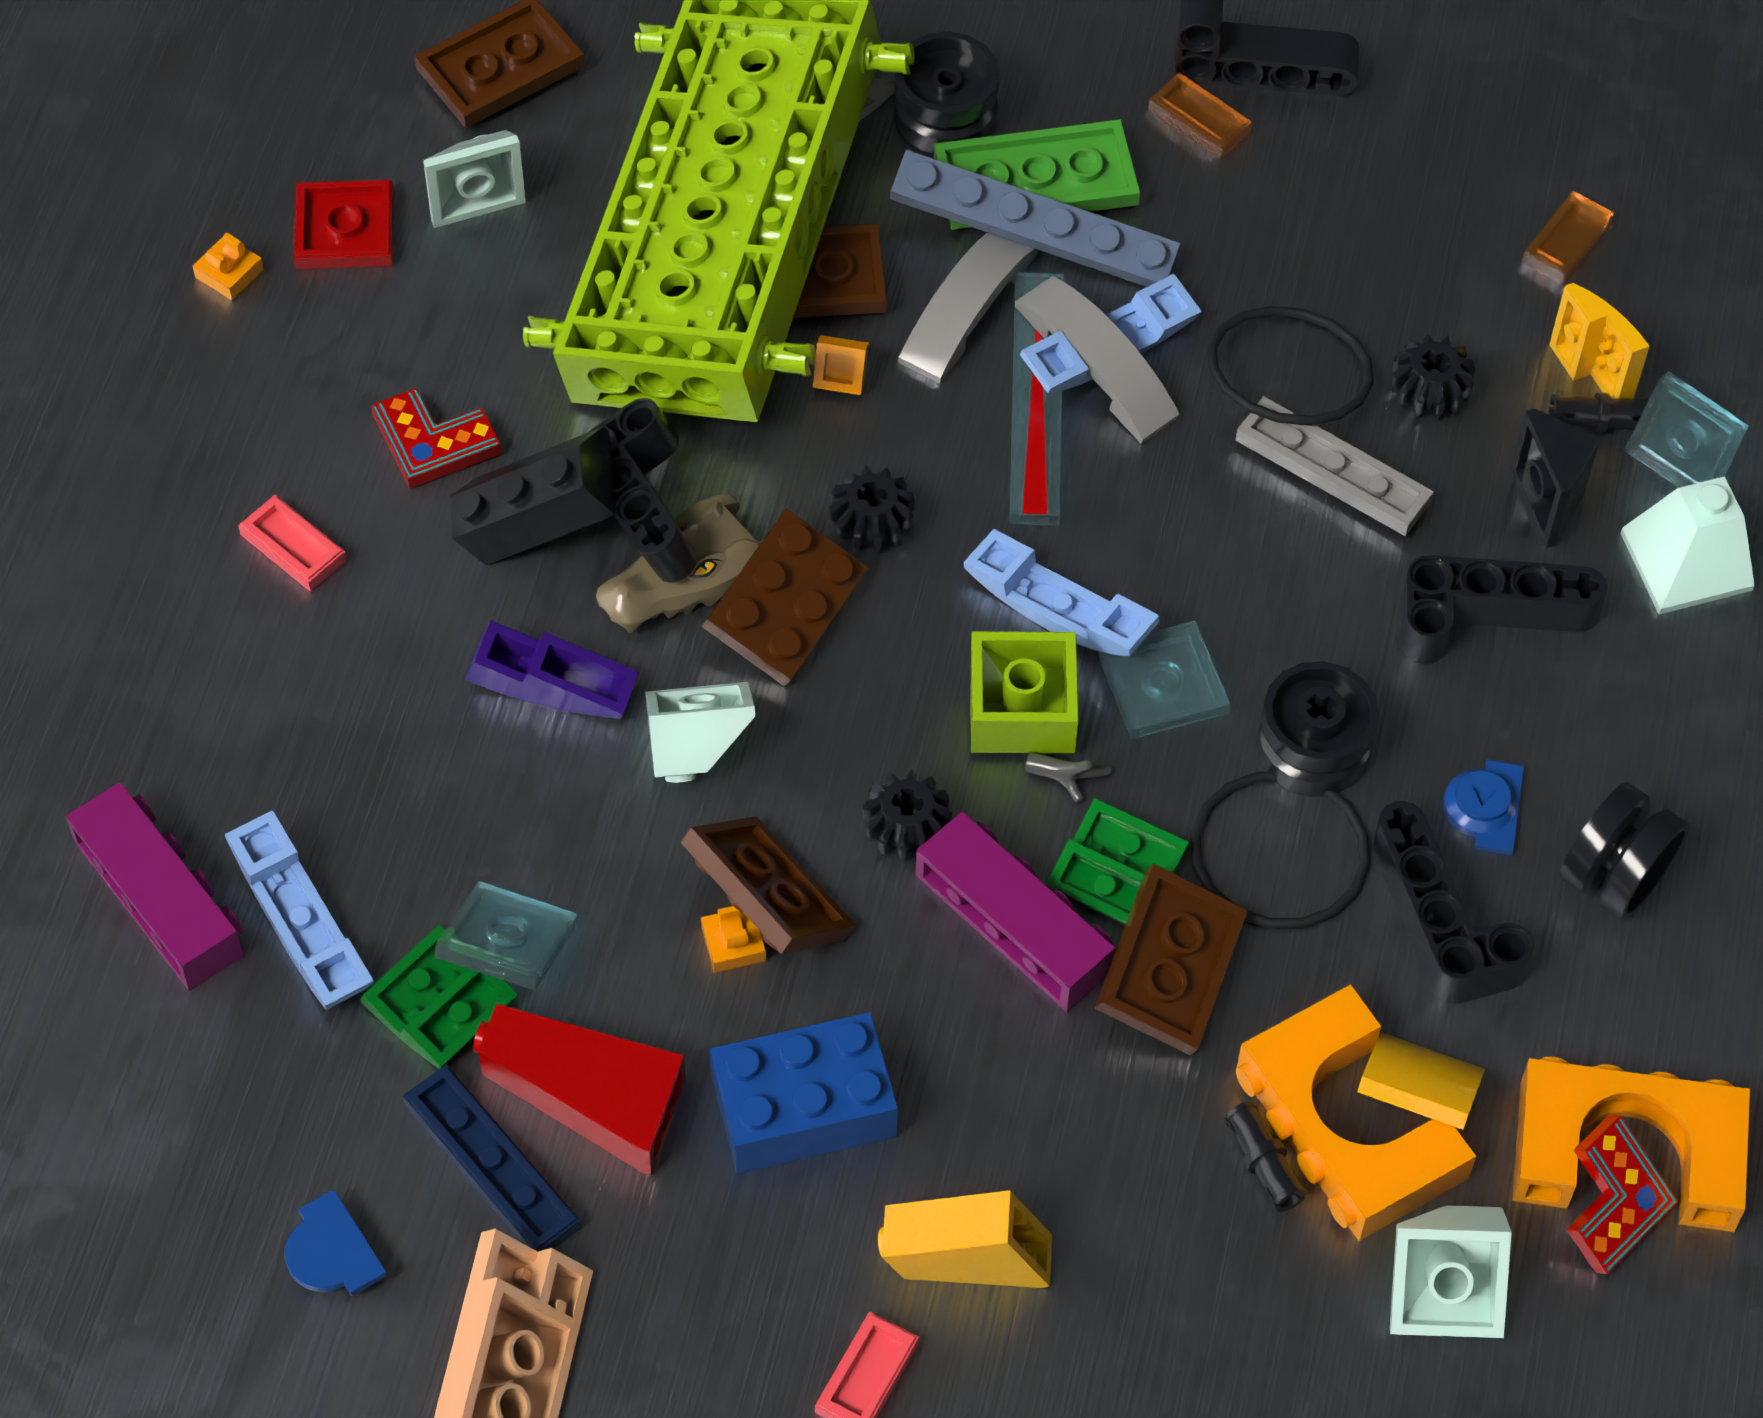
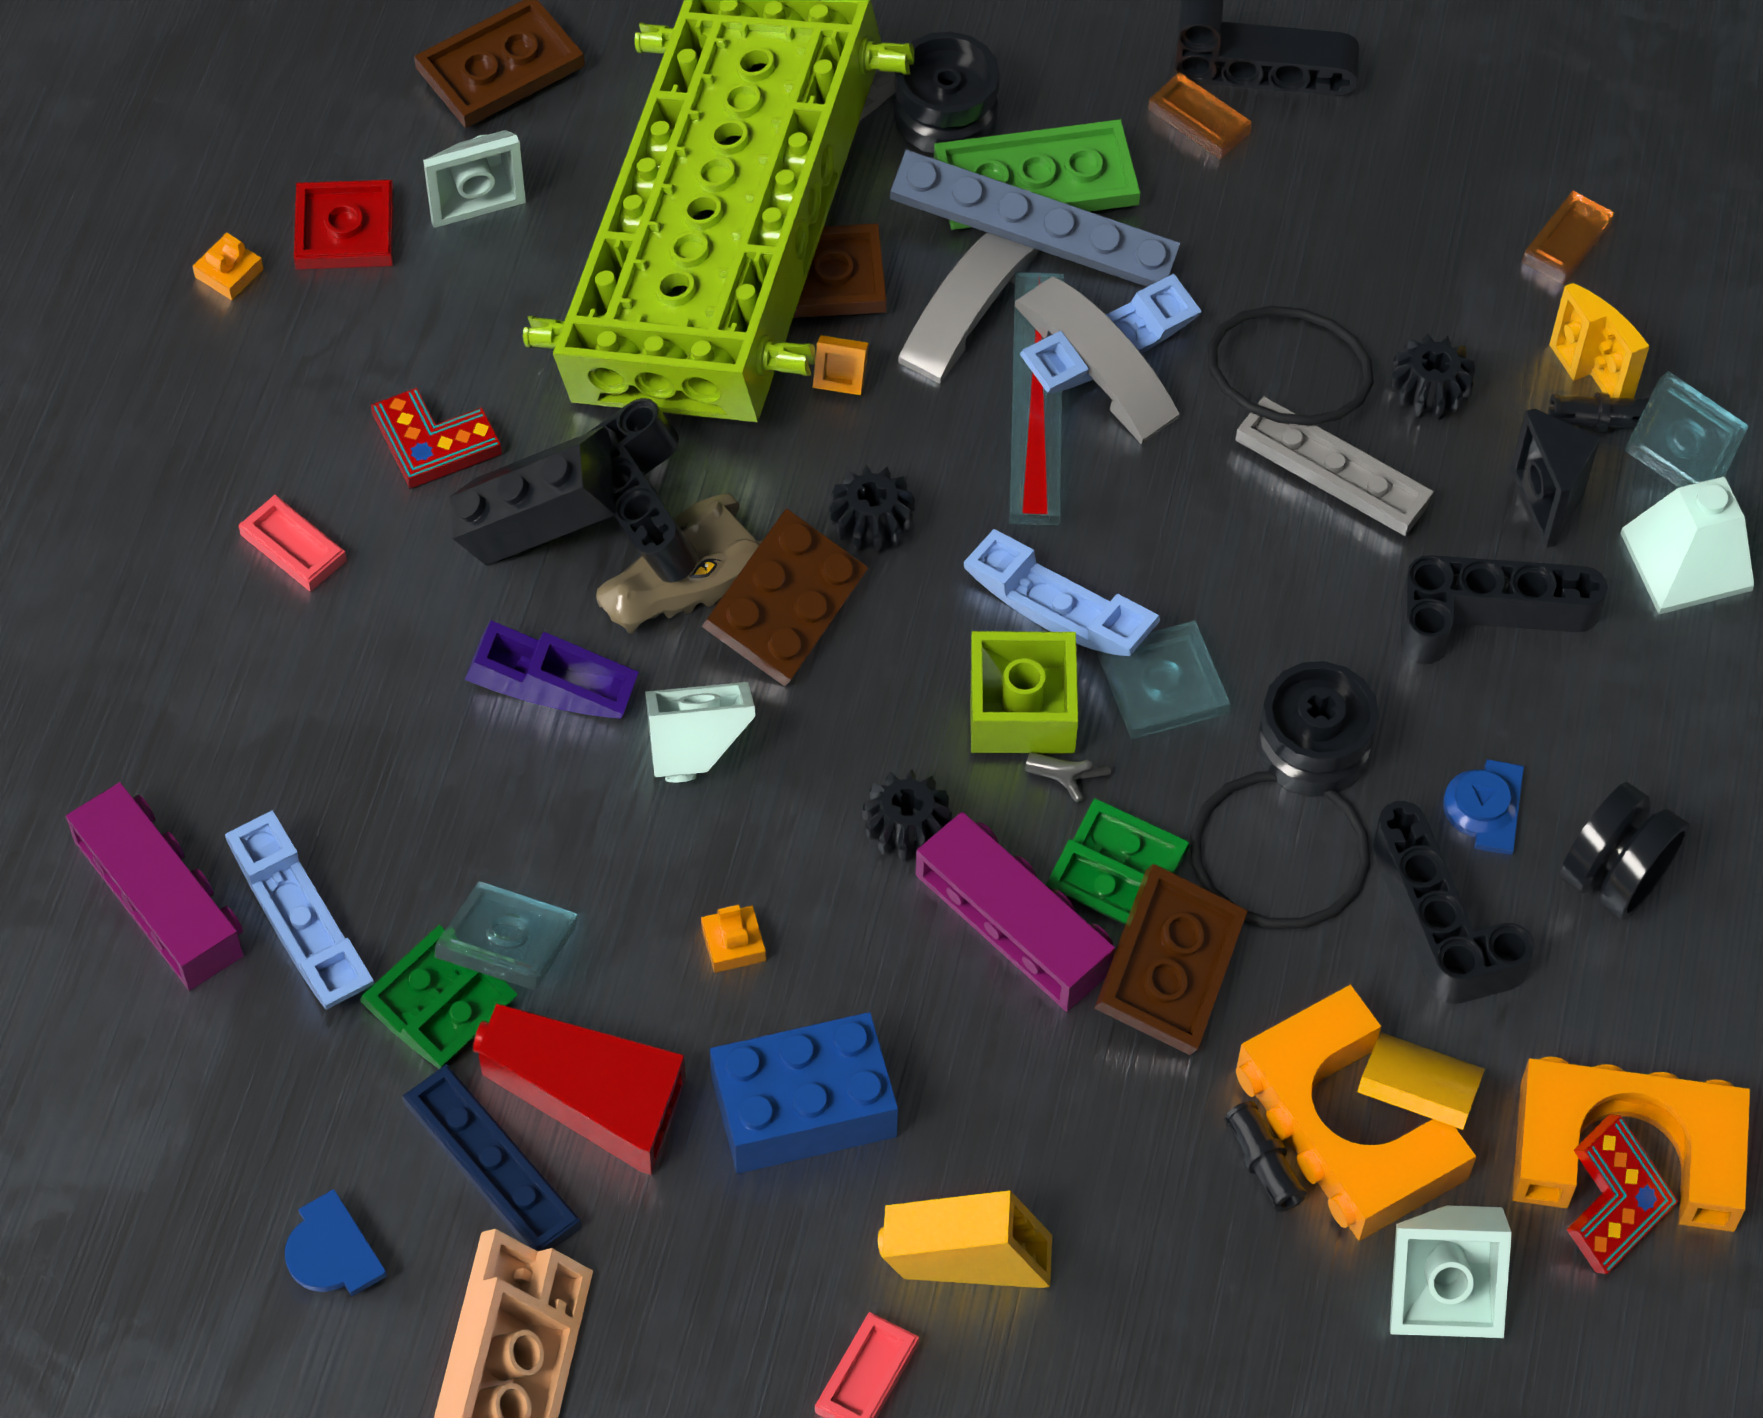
(768, 884): reddish brown plate -> none

